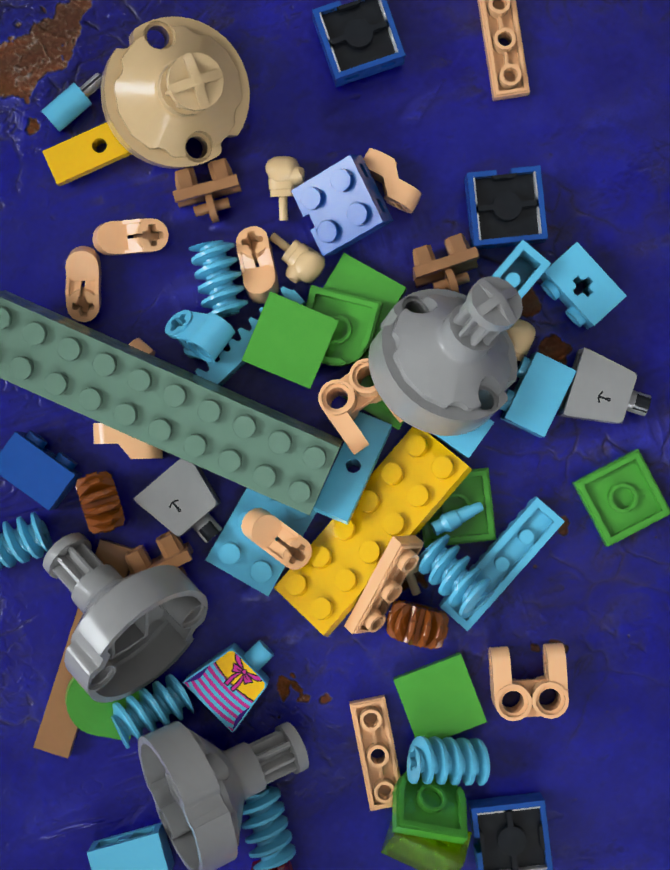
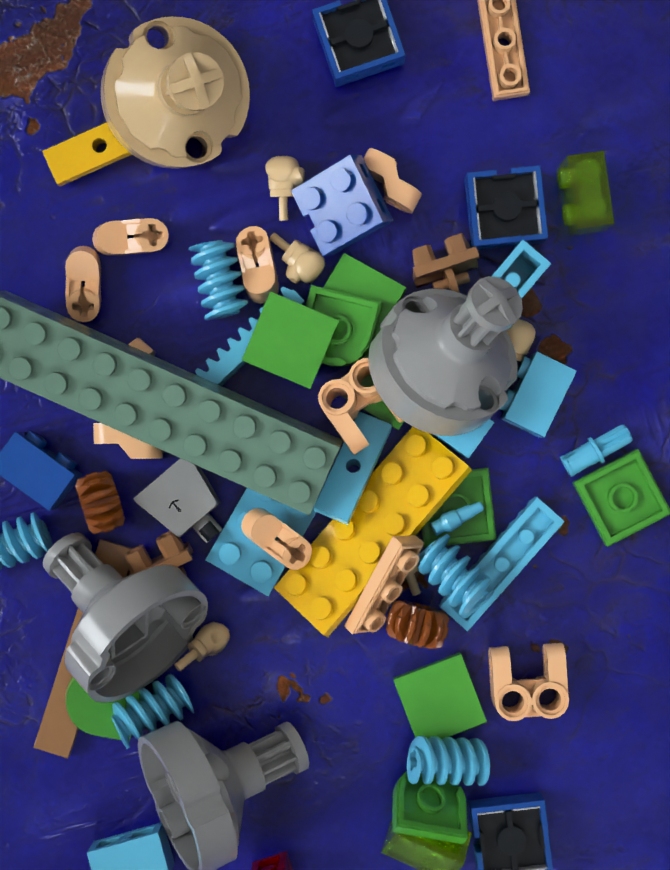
(71, 102): medium azure piece -> none
(191, 192): medium nougat hips -> none
(200, 334): medium azure piece -> none
(208, 642): none -> tan piece
(231, 682): torso -> none
(269, 829): medium azure piece -> none
(374, 732): light nougat tile -> none
(586, 193): none -> clear neon green brick
(596, 450): none -> medium azure axle
(597, 297): medium azure brick -> none
(602, 391): light grey torso -> none

